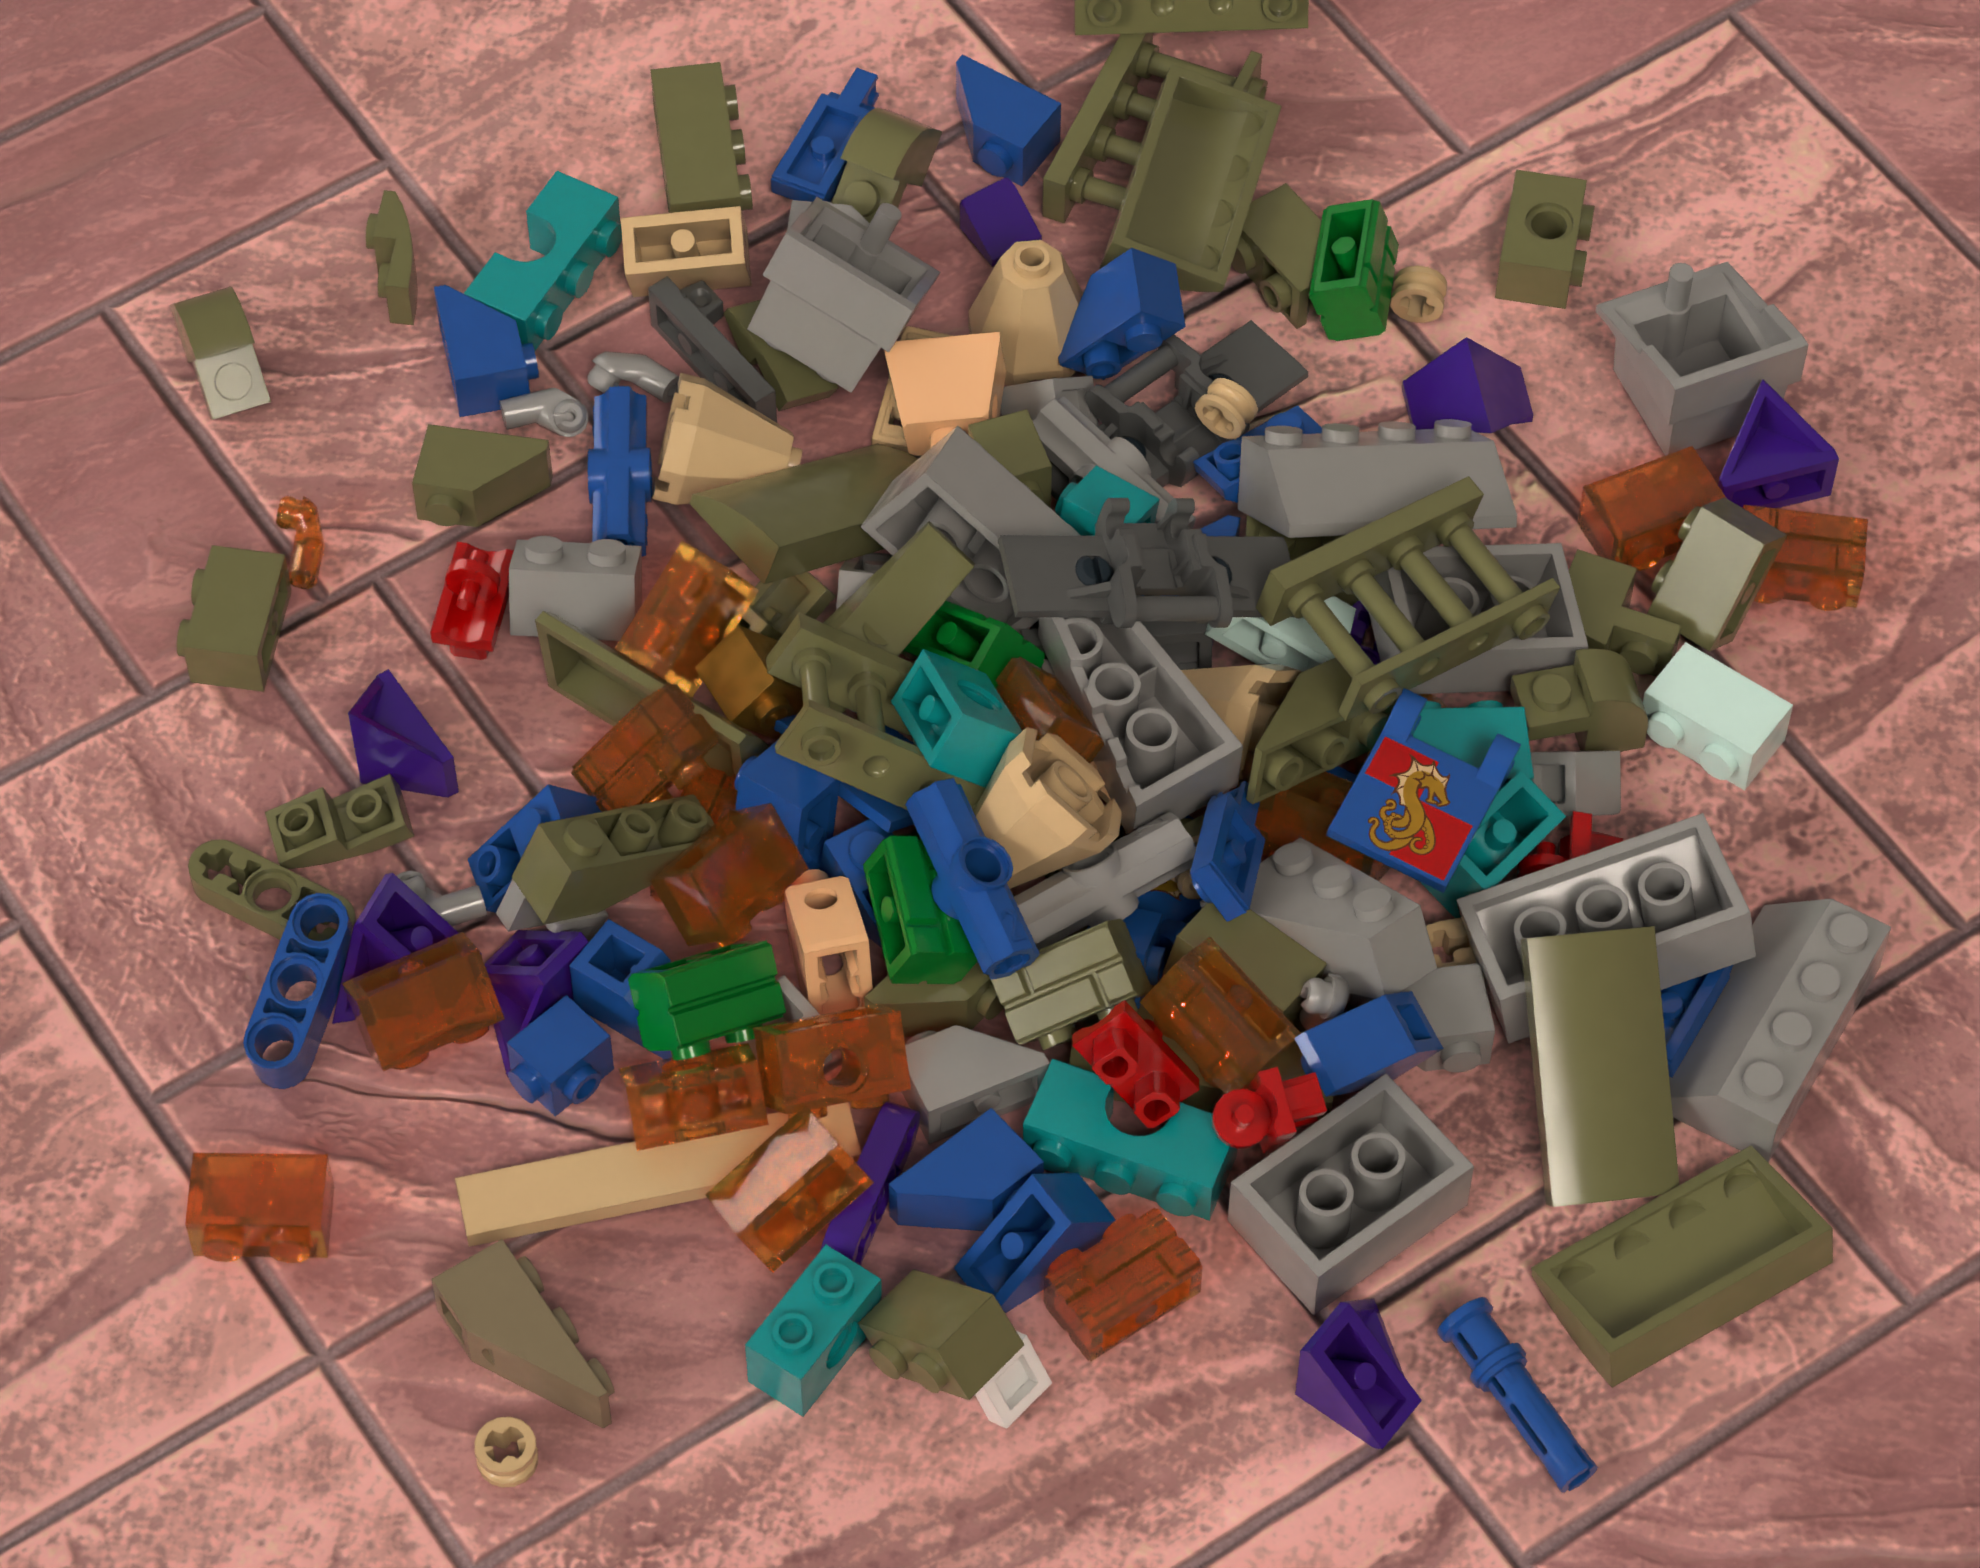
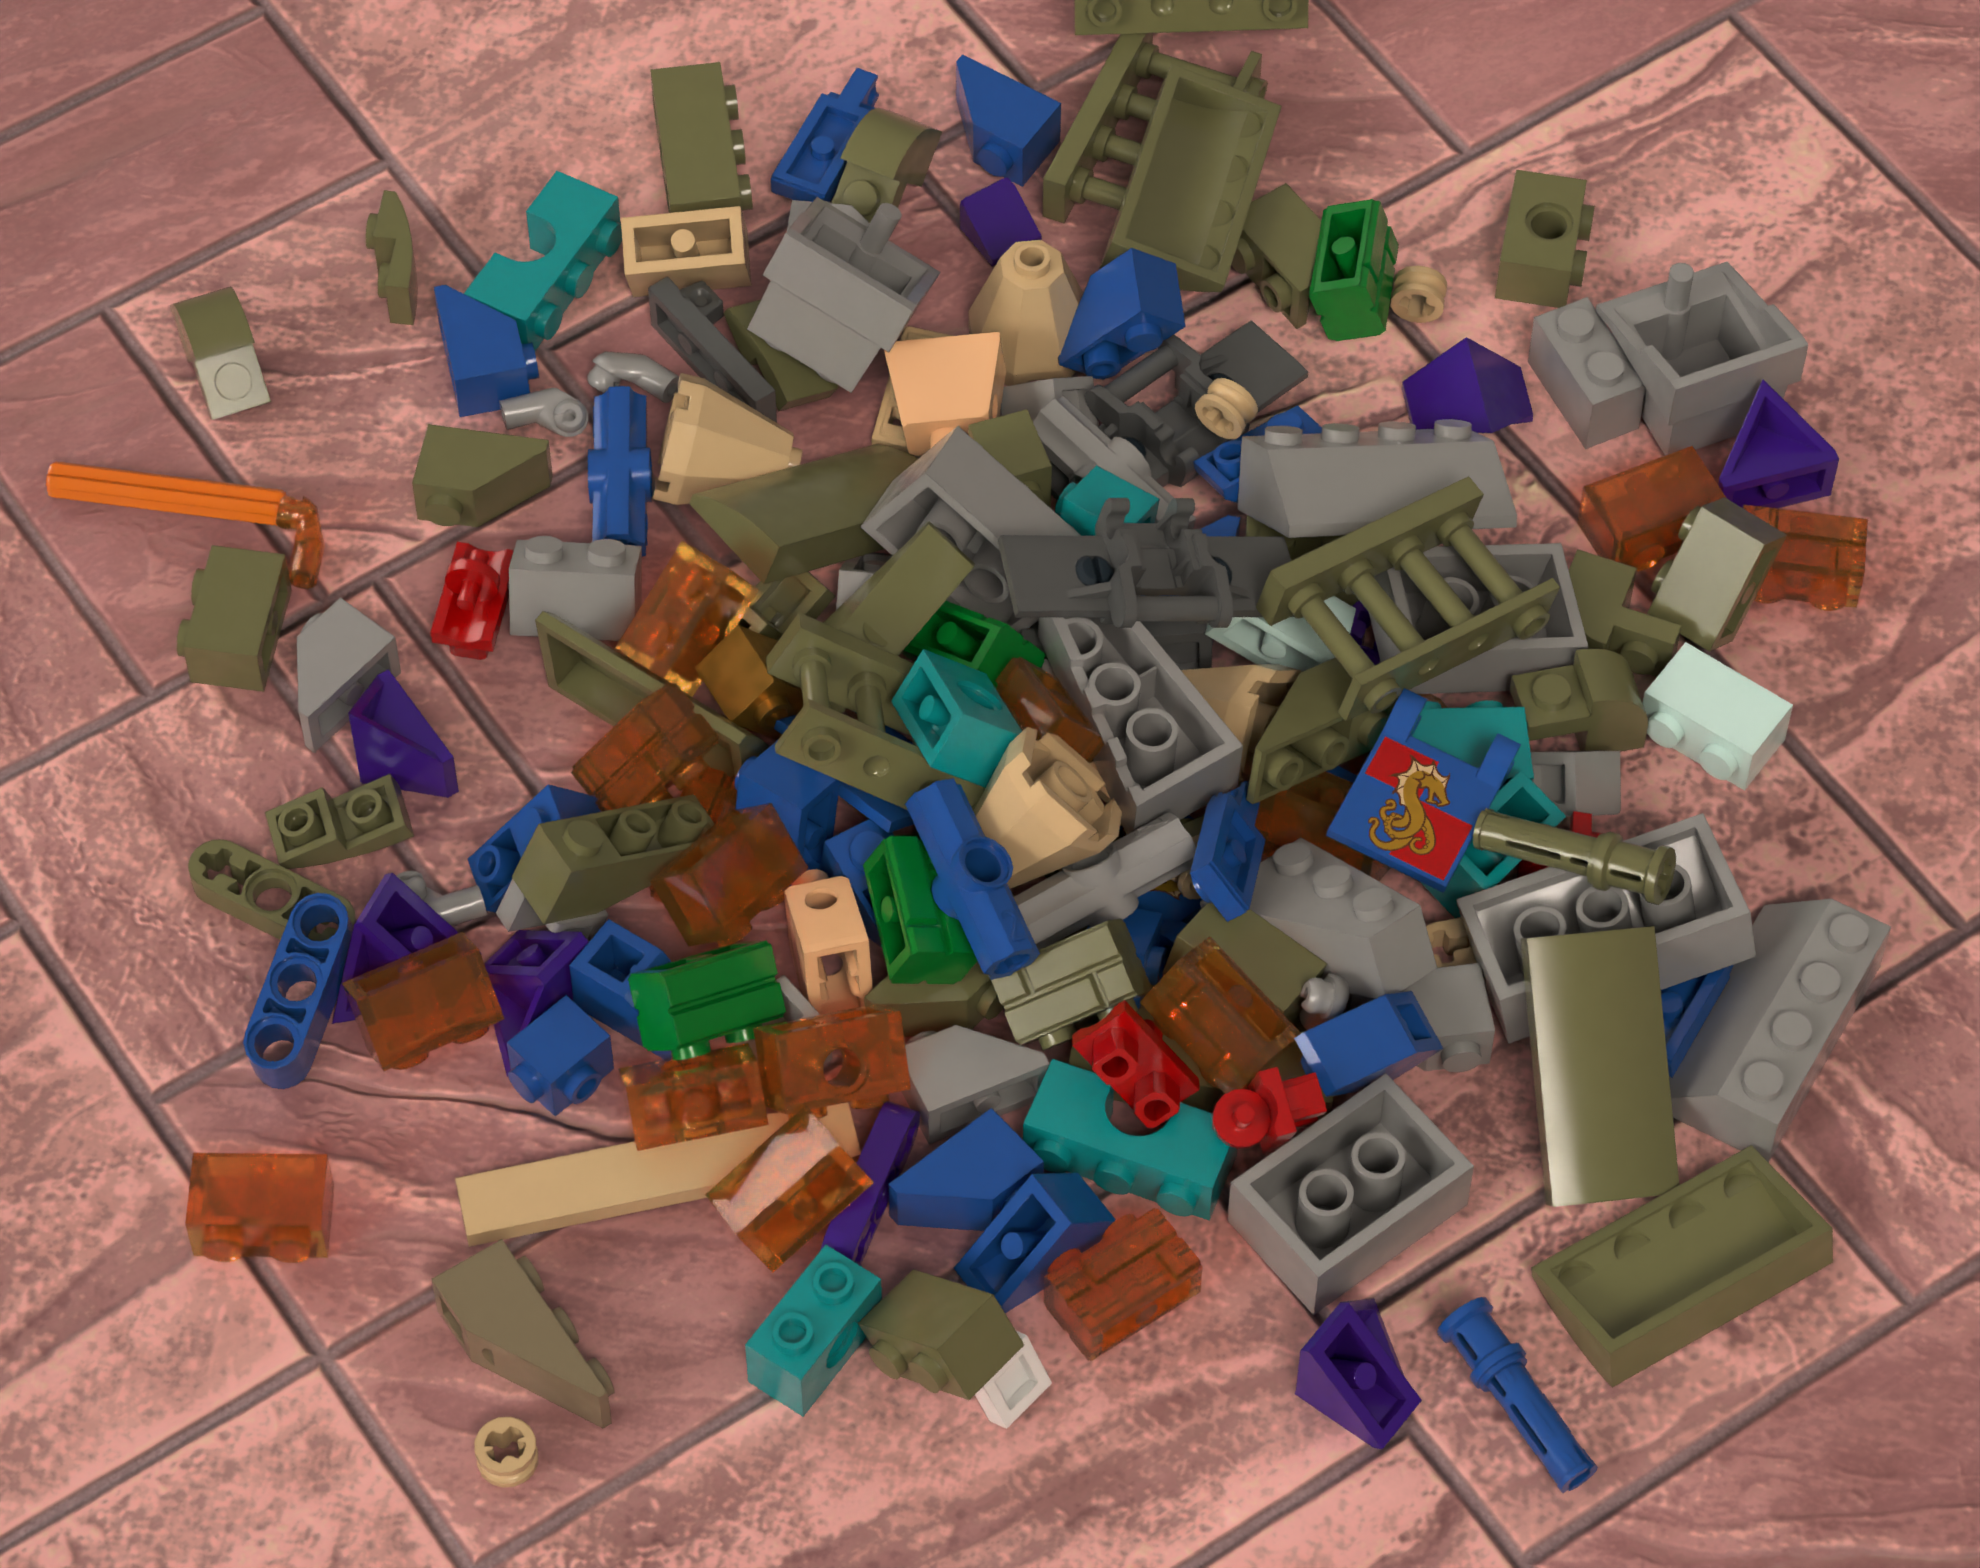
(163, 493): none -> orange axle
(335, 665): none -> light grey slope
(1586, 373): none -> light grey brick
(1603, 859): none -> olive pin

